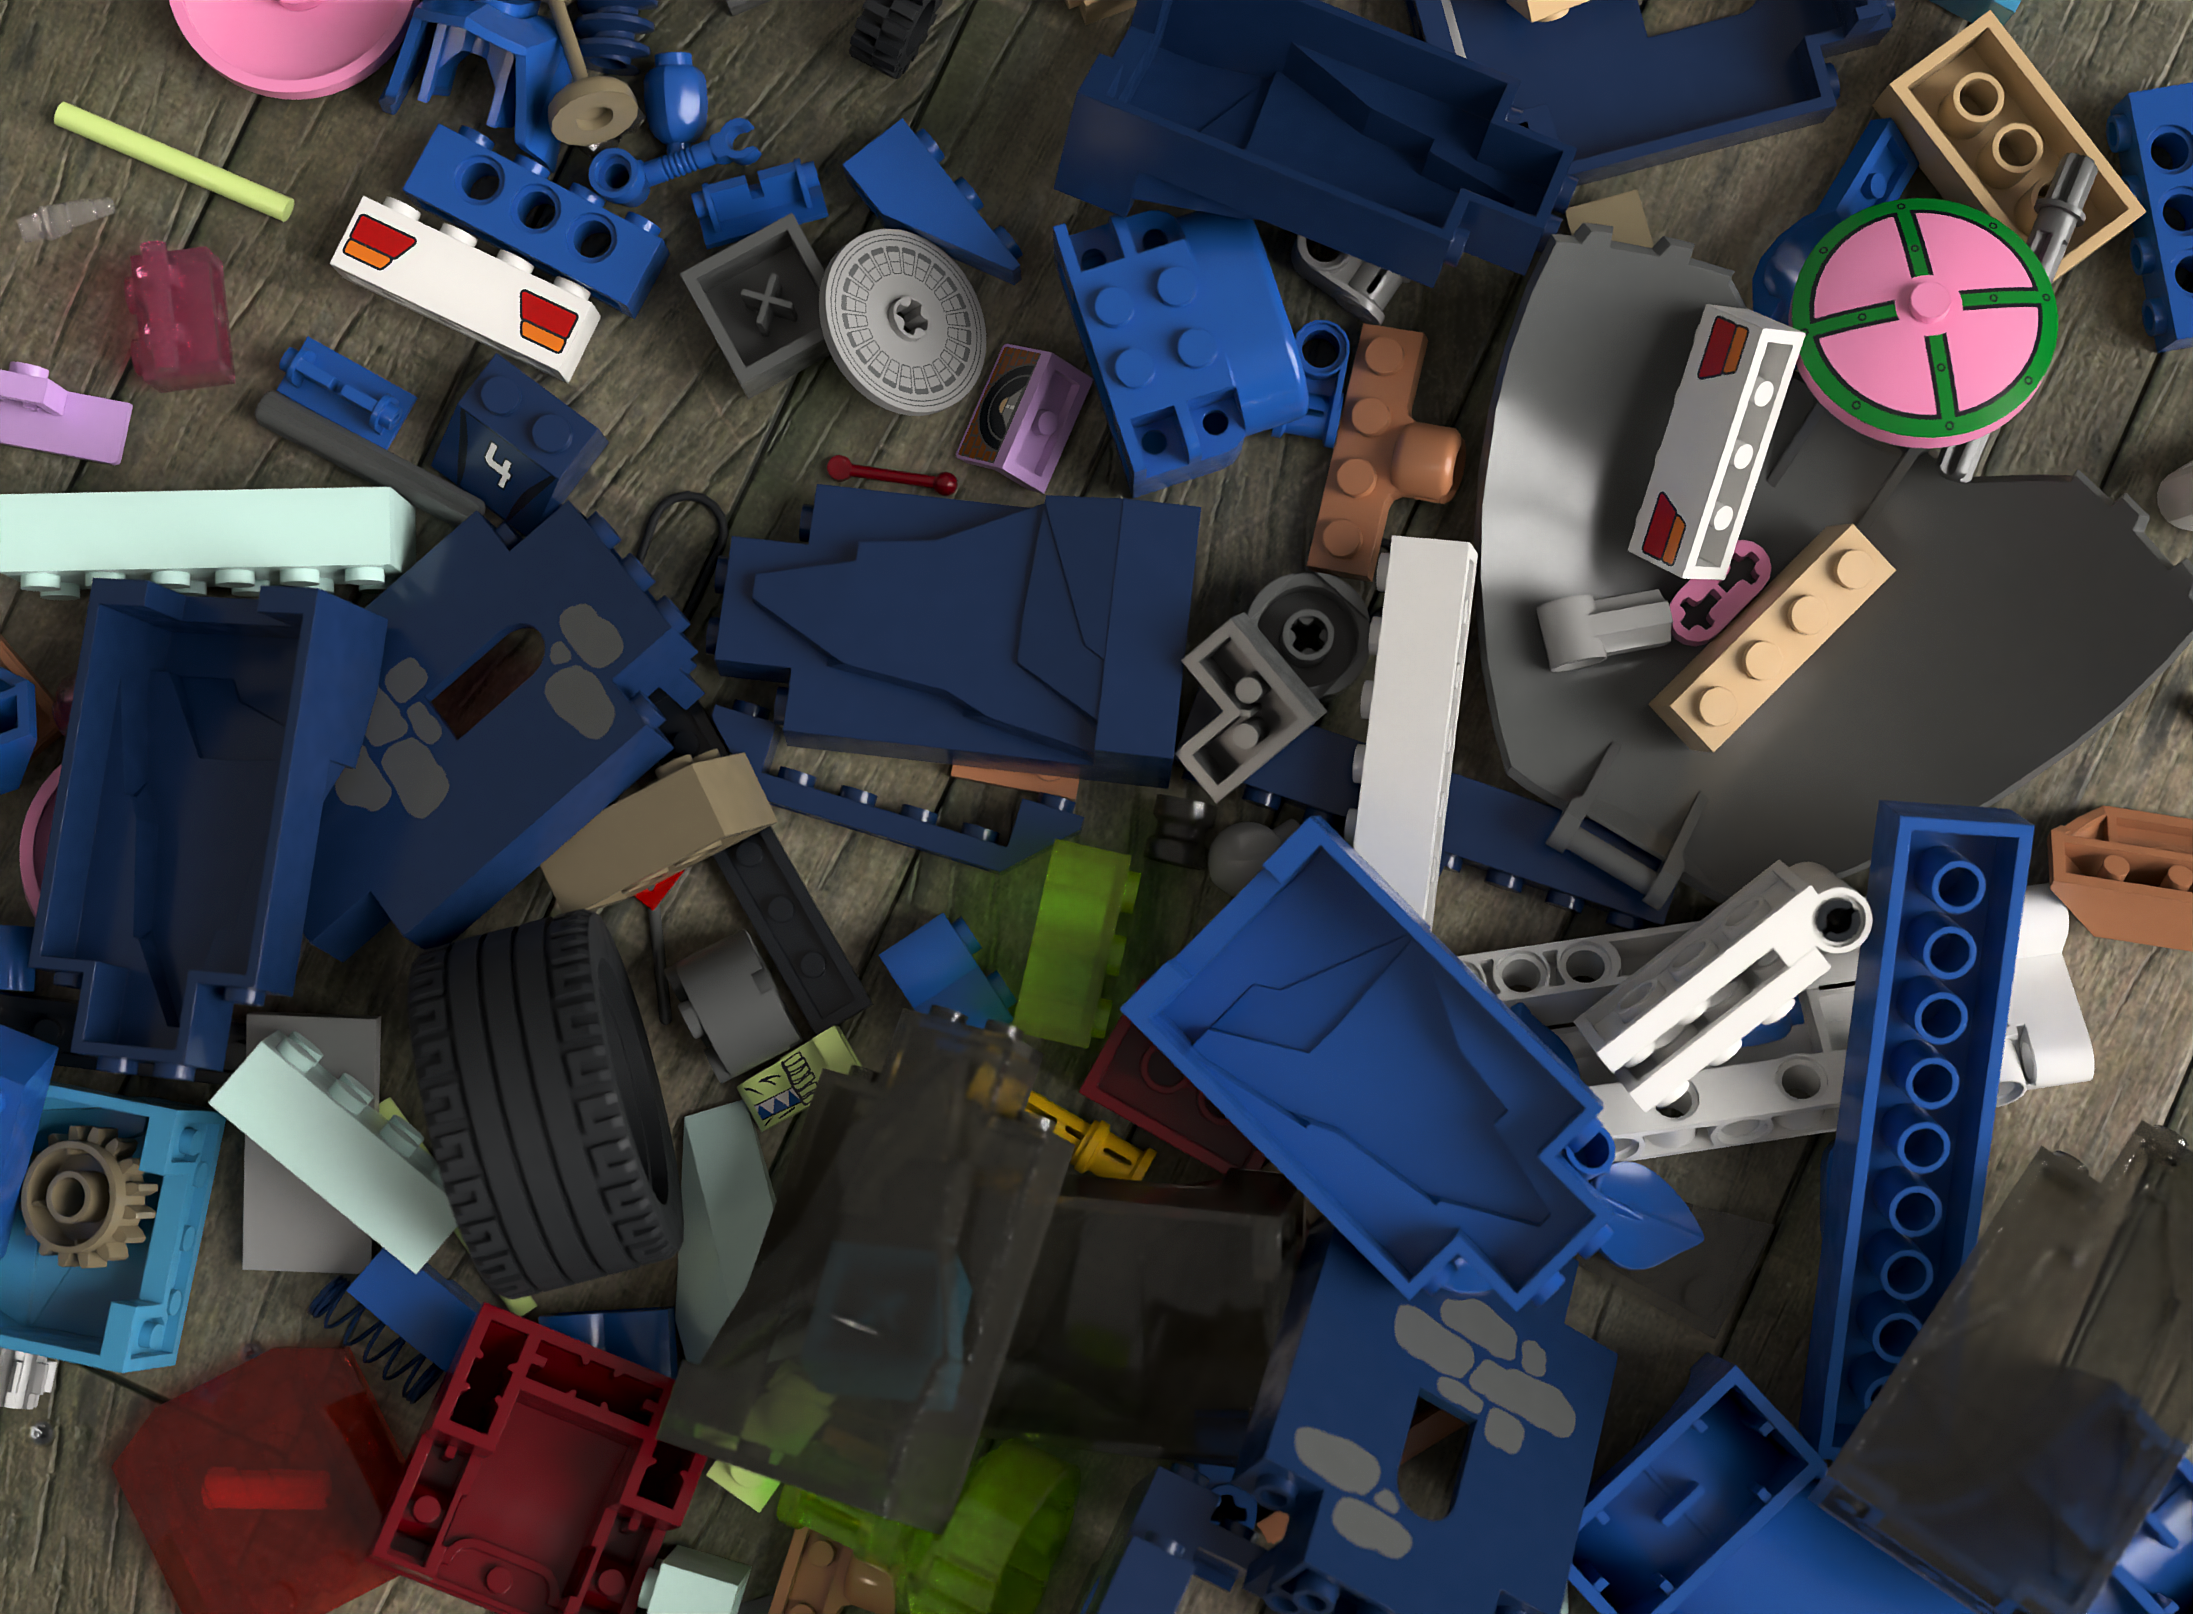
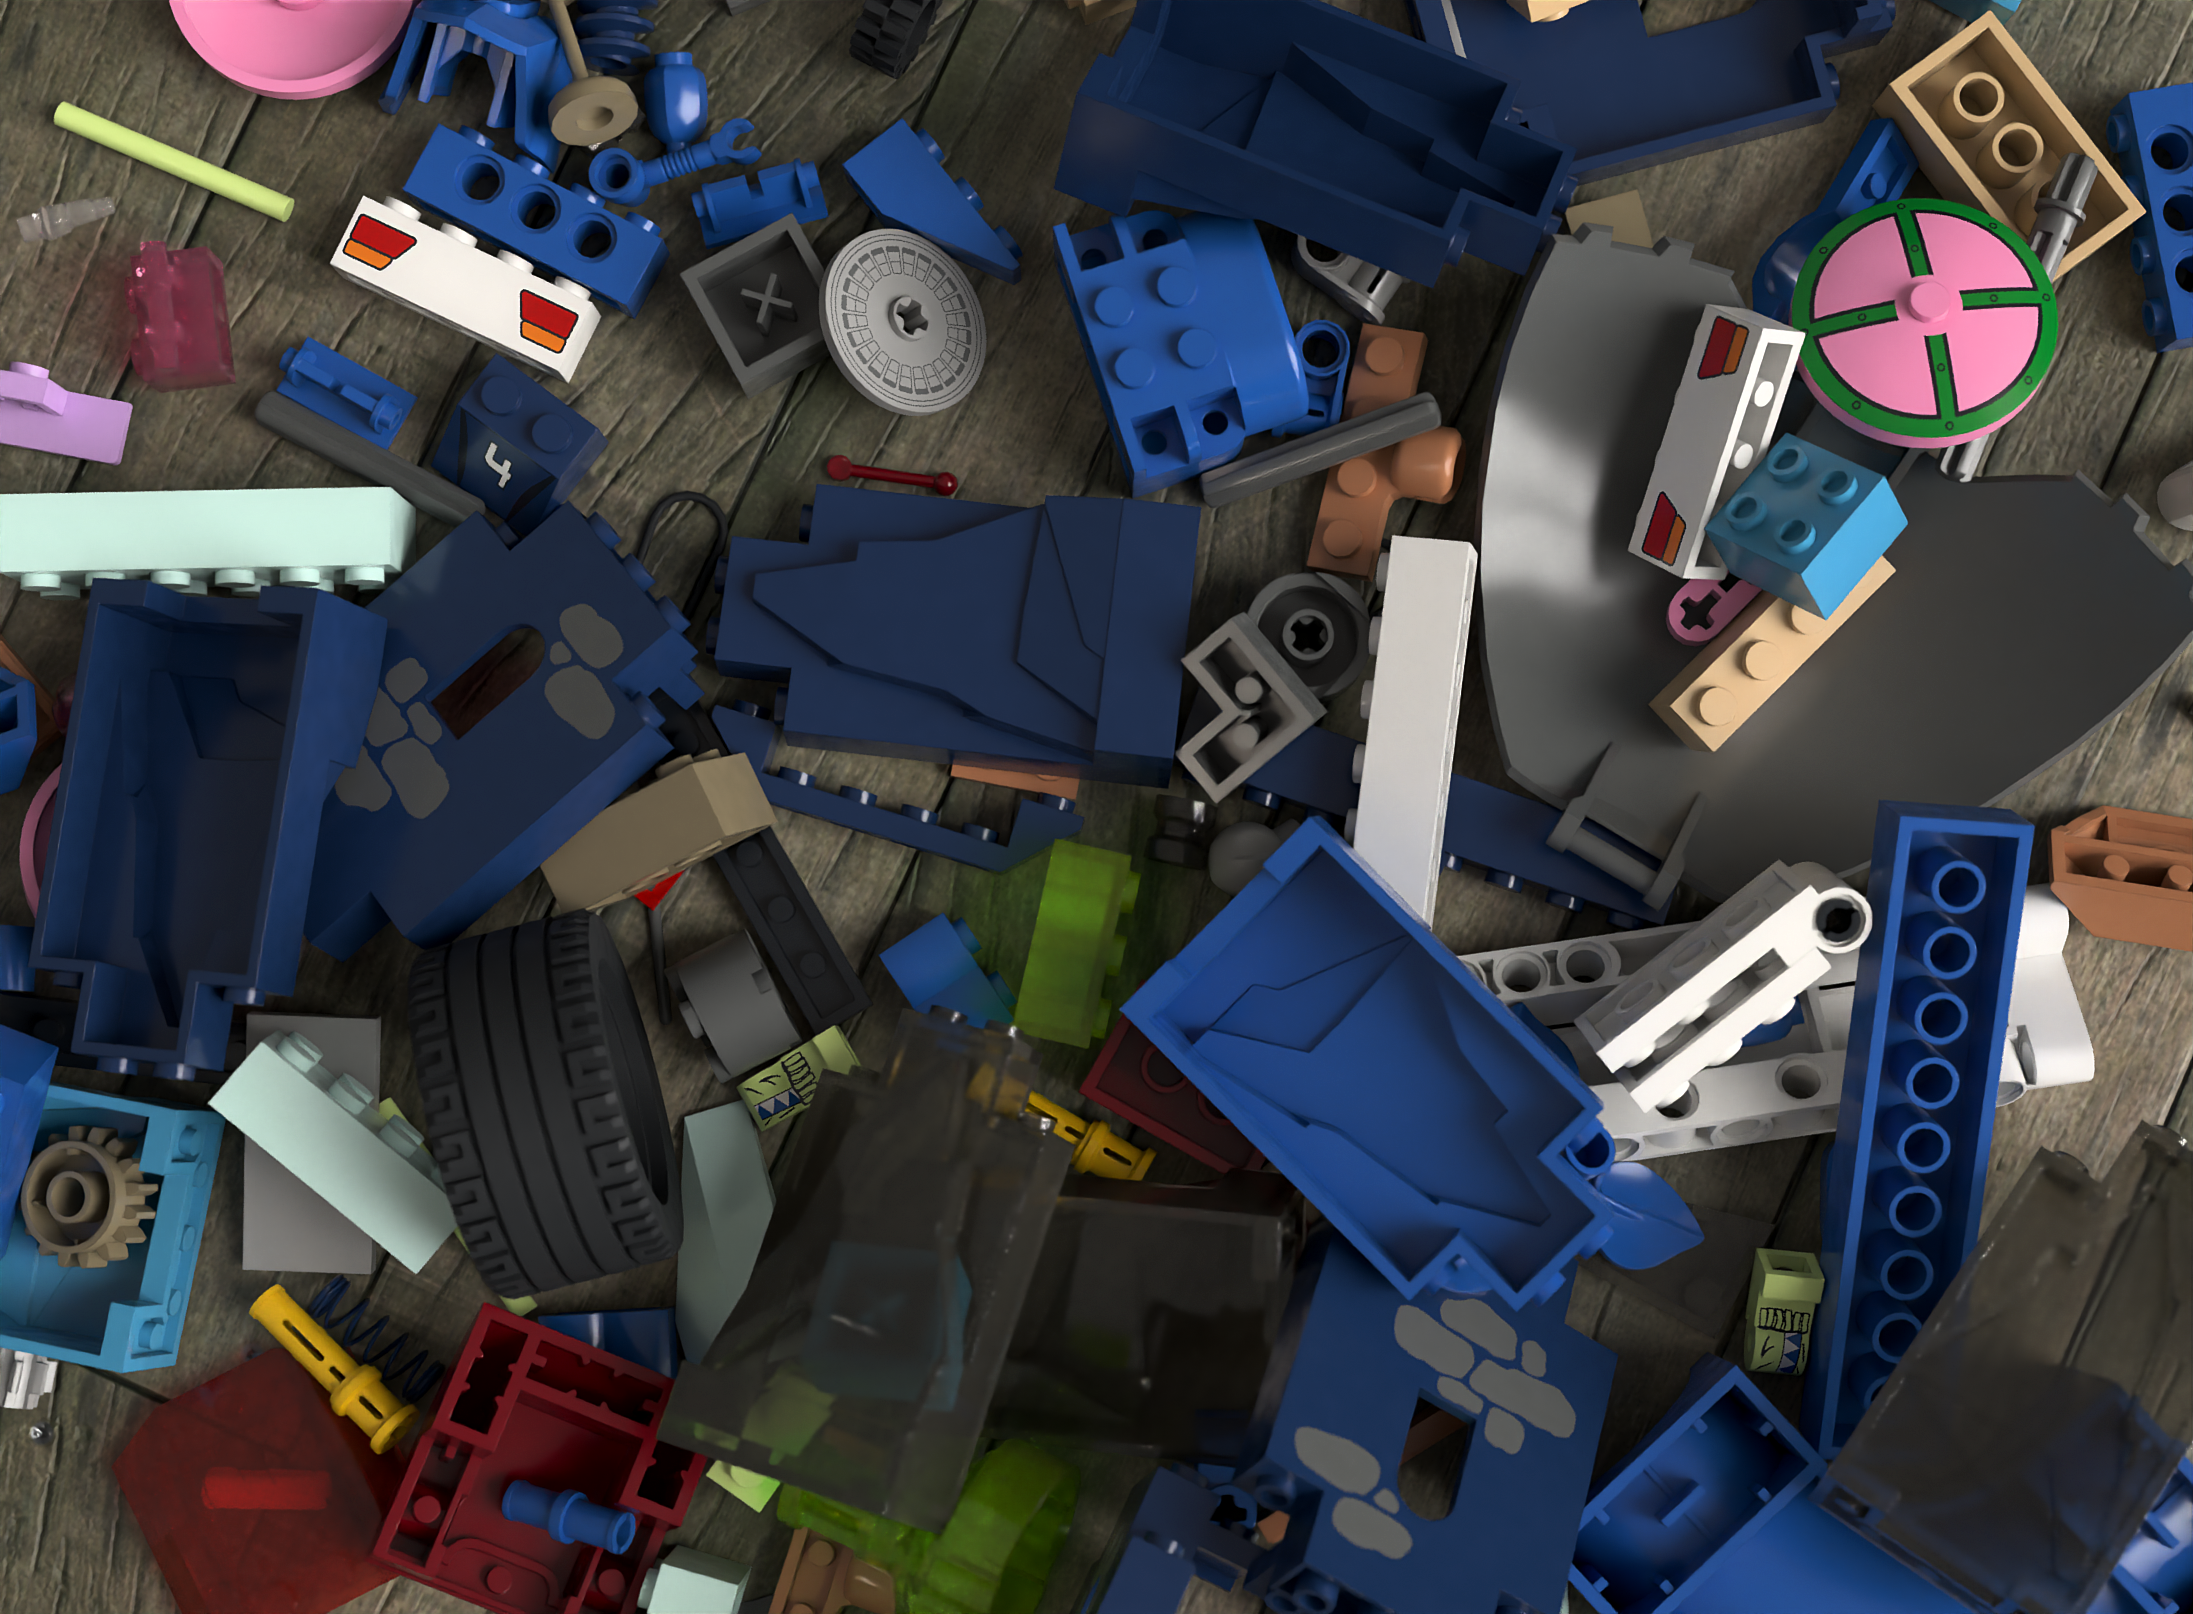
(361, 1383): none -> yellow pin
(418, 1307): blue slope -> none
(568, 1516): none -> blue pin
(1025, 416): lavender panel -> none
(1320, 450): none -> dark grey axle
(1588, 630): light grey piece -> none
(1781, 1311): none -> yellowish green leg
(1806, 525): none -> dark azure brick

